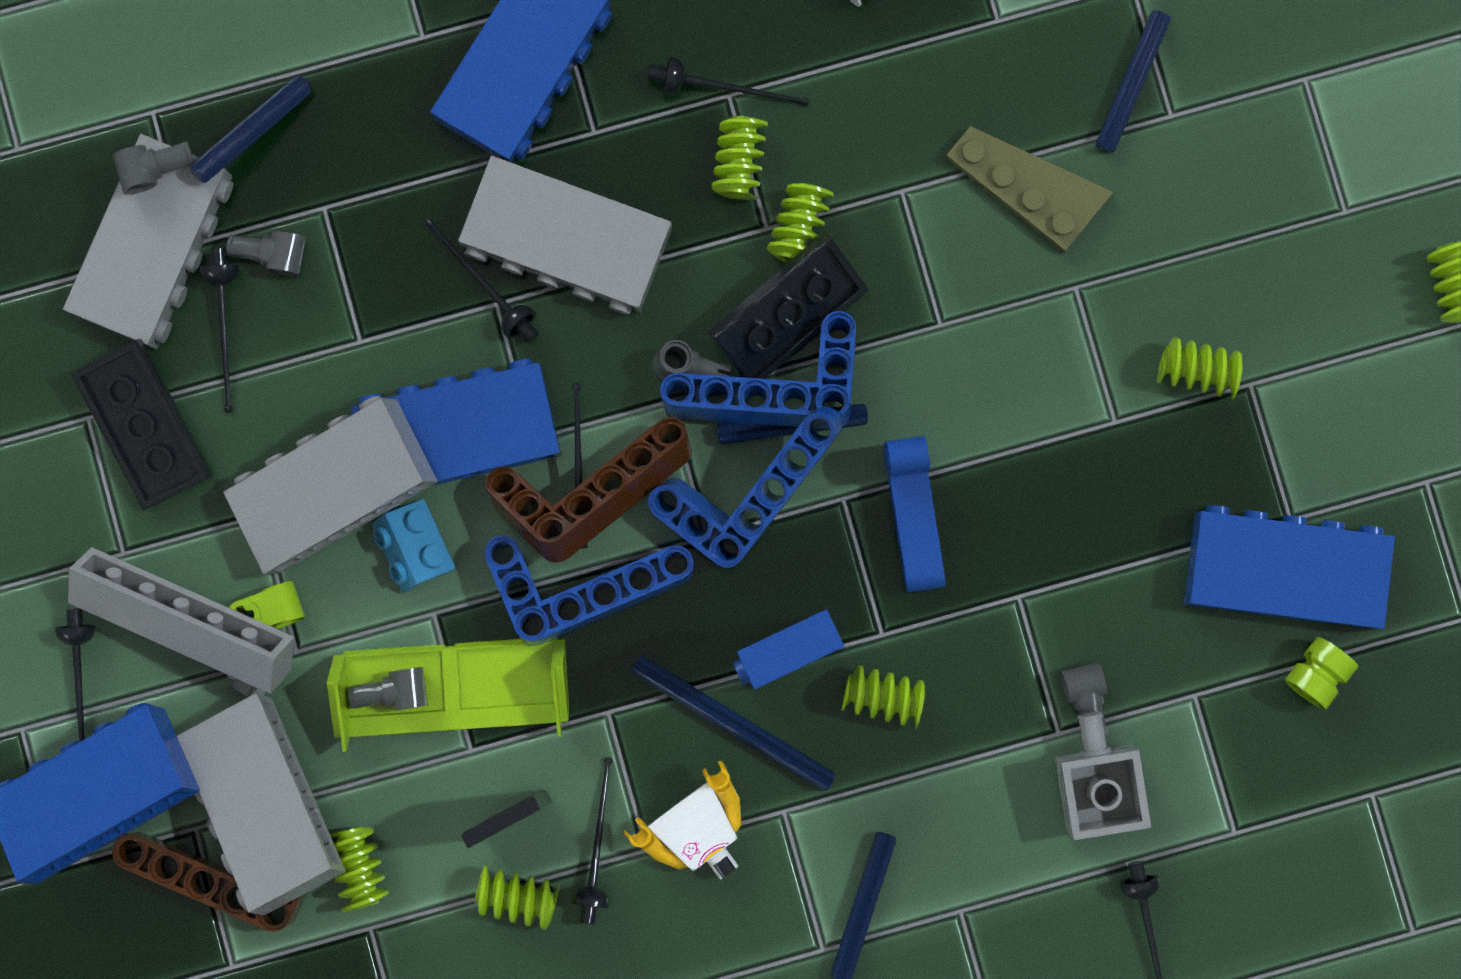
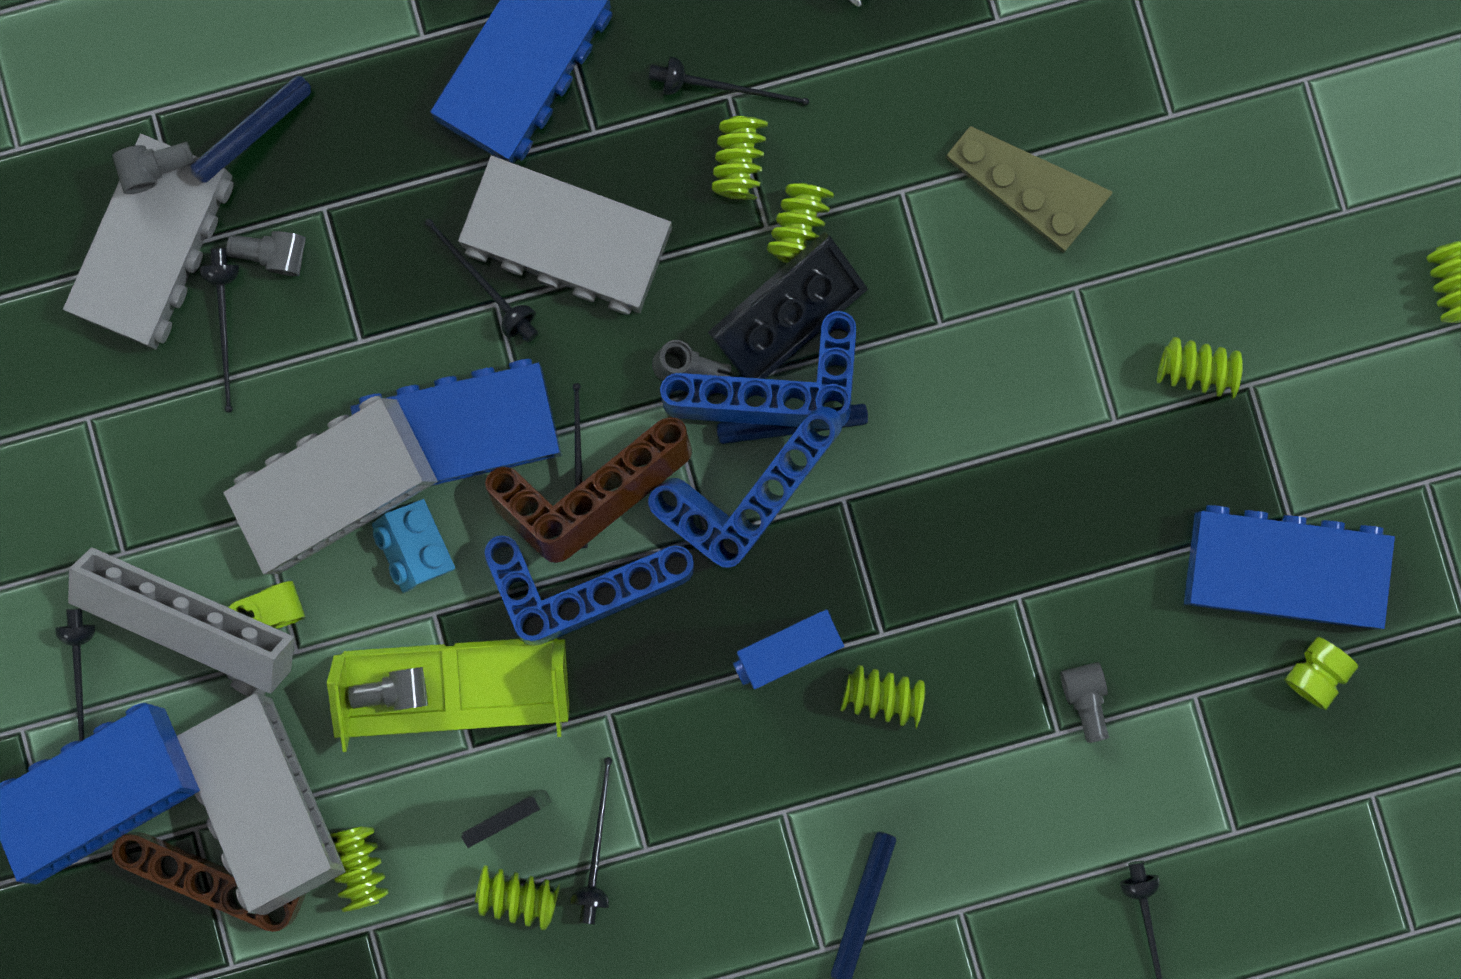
(141, 424): black tile -> none
(696, 828): torso -> none
(733, 723): dark blue axle -> none
(914, 513): blue beam -> none
(1101, 785): light grey brick -> none
(1133, 81): dark blue axle -> none

